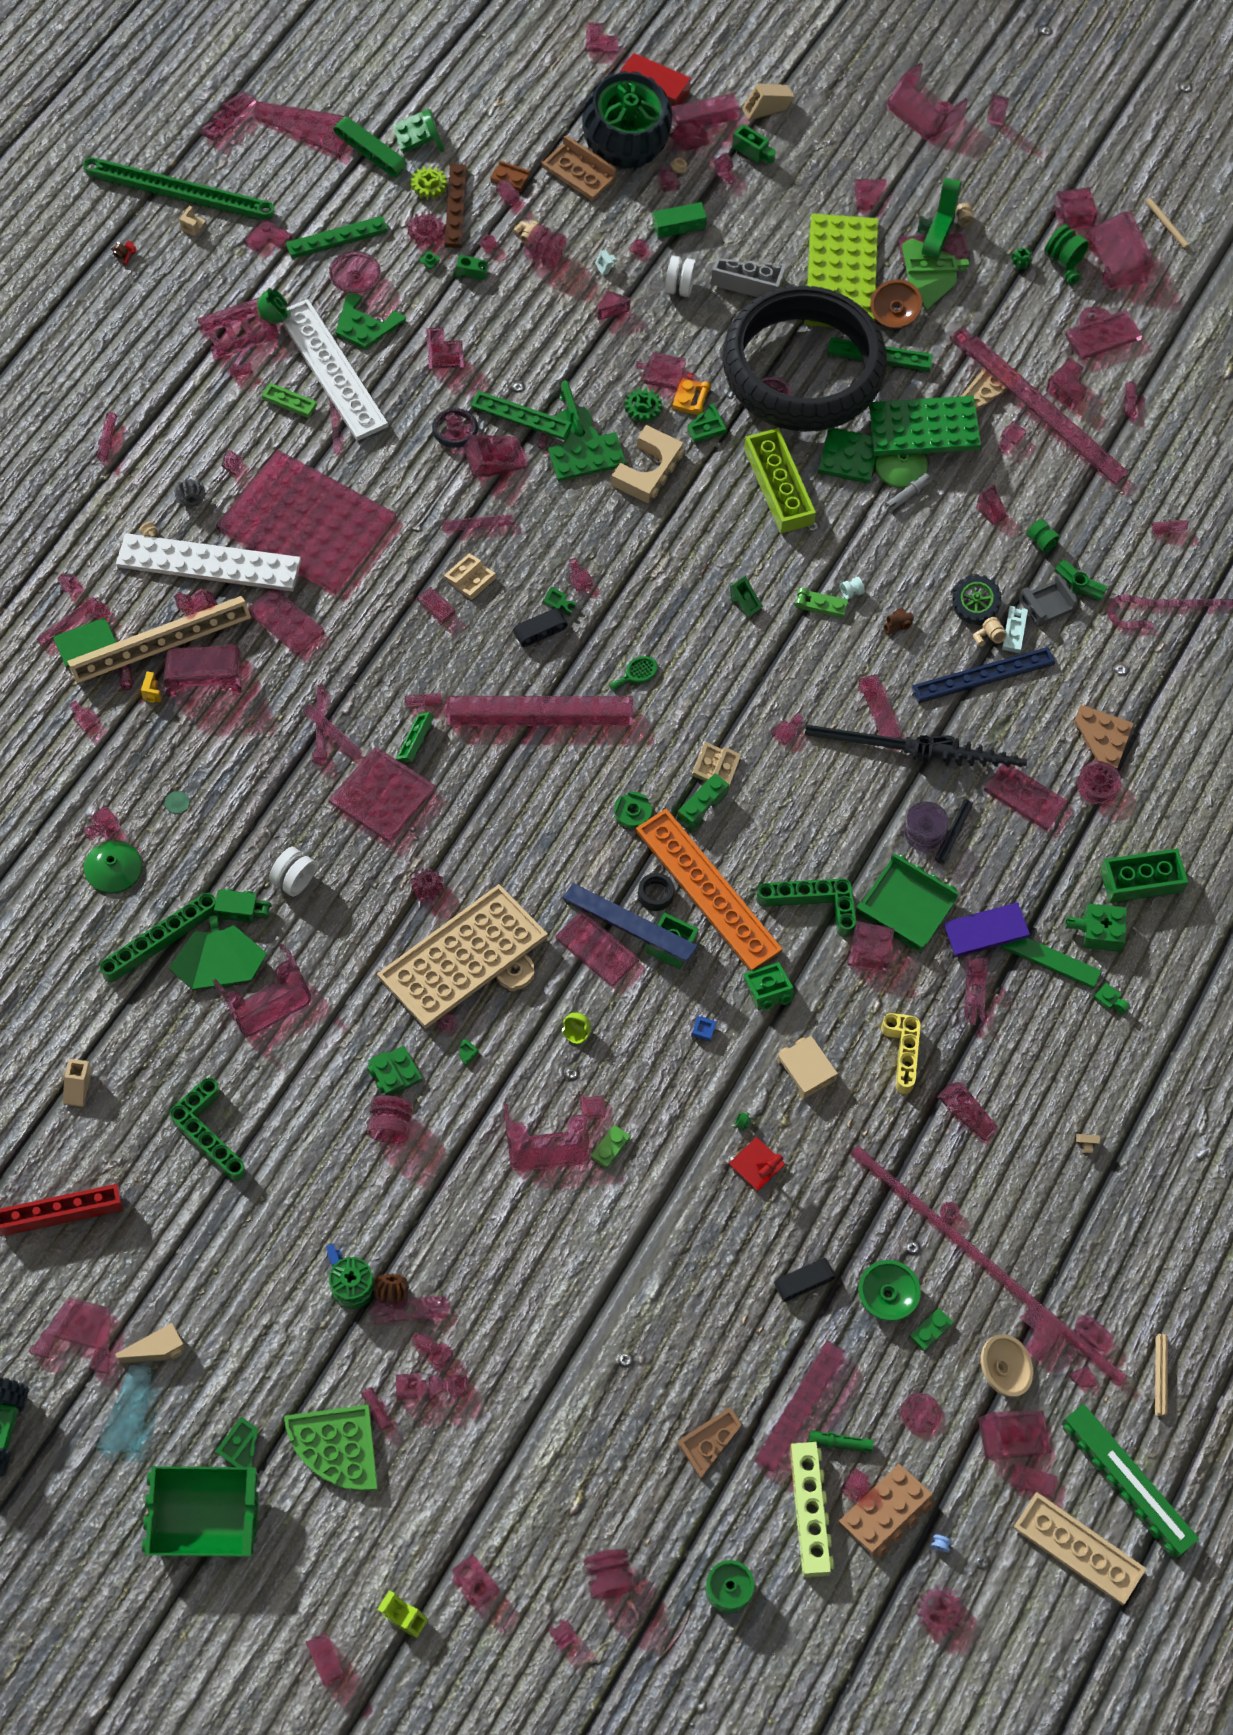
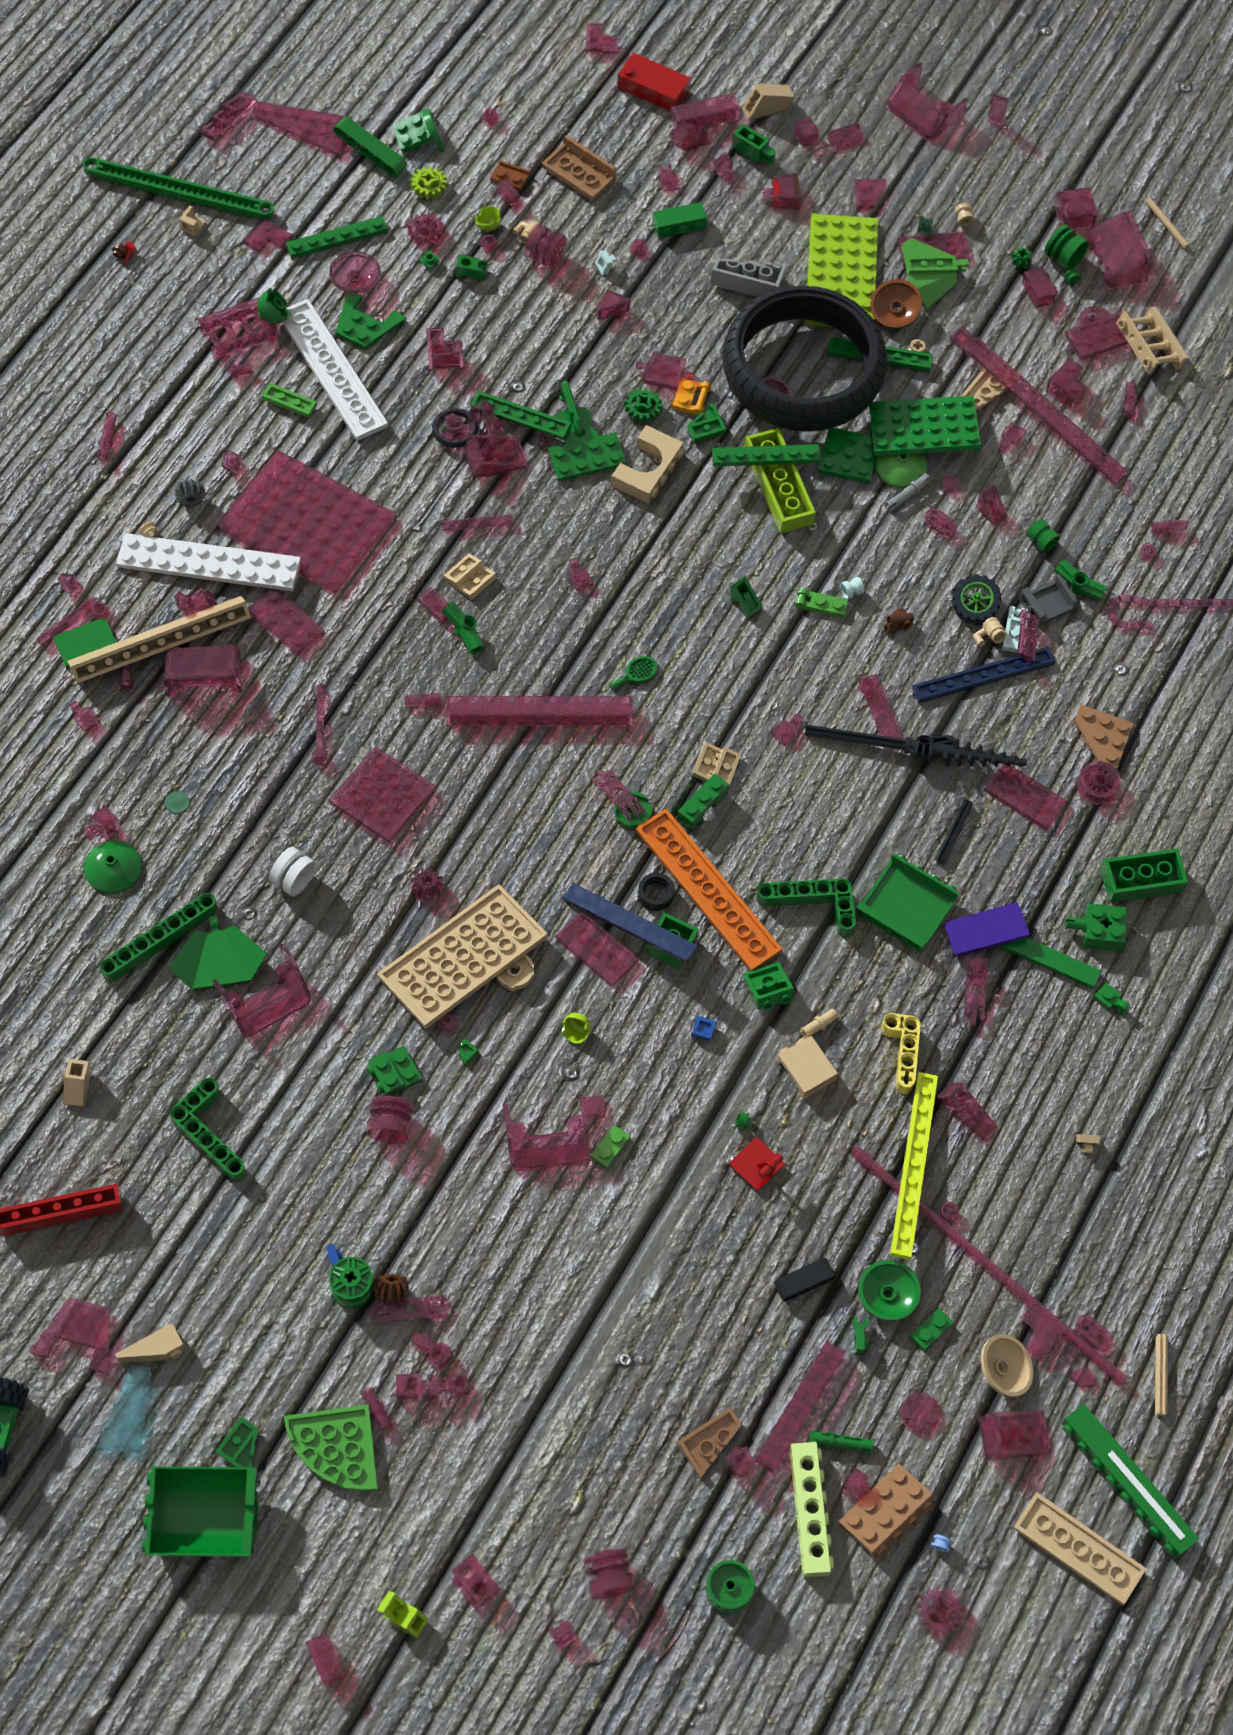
(149, 689): yellow bracket -> none
(240, 906): green brick -> none
(332, 731): clear pink axle -> none
(335, 428): clear pink bar -> none
(415, 737): green plate -> none
(455, 206): reddish brown plate -> none
(464, 627): none -> green piece
(488, 219): none -> lime hair
(489, 418): none -> clear pink plate
(490, 116): none -> clear pink plate
(540, 627): black beam -> none
(556, 599): green plate -> none
(625, 799): none -> clear pink piece
(627, 119): black wheel -> none
(679, 165): tan plate -> none
(680, 276): white wheel -> none
(740, 1462): none -> clear pink brick
(766, 455): none -> green plate
(784, 192): none -> clear pink torso
(806, 132): none -> clear pink brick
(819, 1023): none -> tan pin
(845, 137): none -> clear pink slope
(860, 1340): none -> green plate
(871, 946): clear pink brick -> none
(914, 1166): none -> neon yellow plate
(919, 343): none -> tan bush
(926, 825): clear purple wheel -> none
(941, 522): none -> clear pink plate
(944, 218): green beam -> none
(951, 484): none -> clear pink tile
(1027, 635): none -> clear pink plate
(1033, 1480): clear pink plate -> none
(1039, 287): none -> clear pink brick
(1147, 556): none -> clear pink bush
(1161, 332): none -> tan fence

